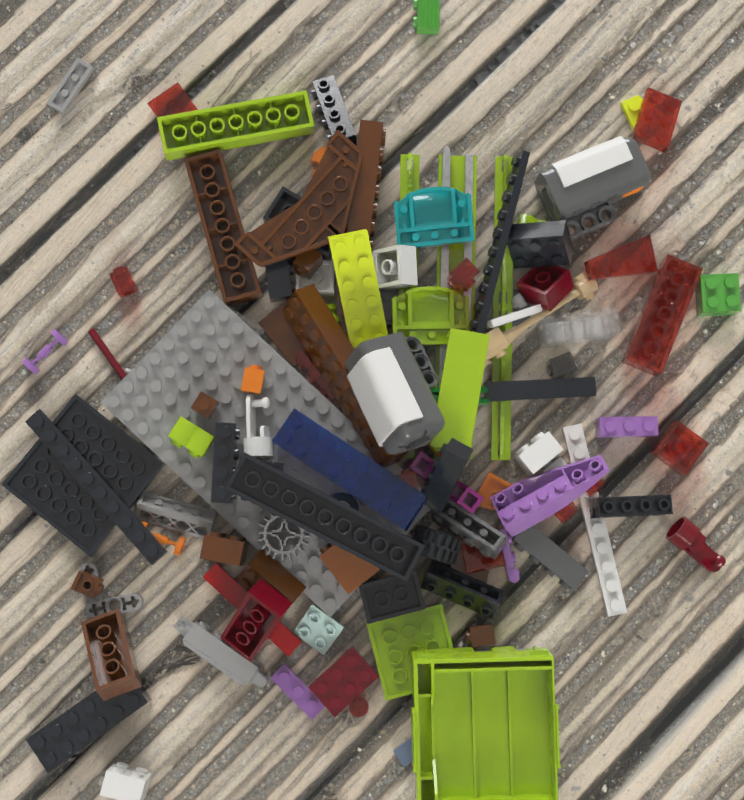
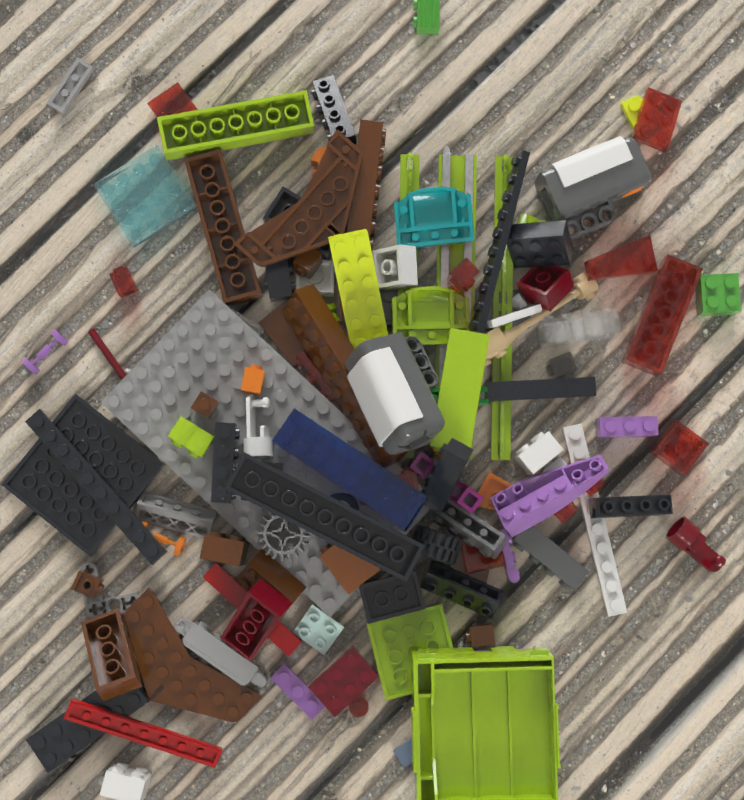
(142, 733): none -> red tile
(145, 196): none -> clear light blue plate
(167, 663): none -> reddish brown wing

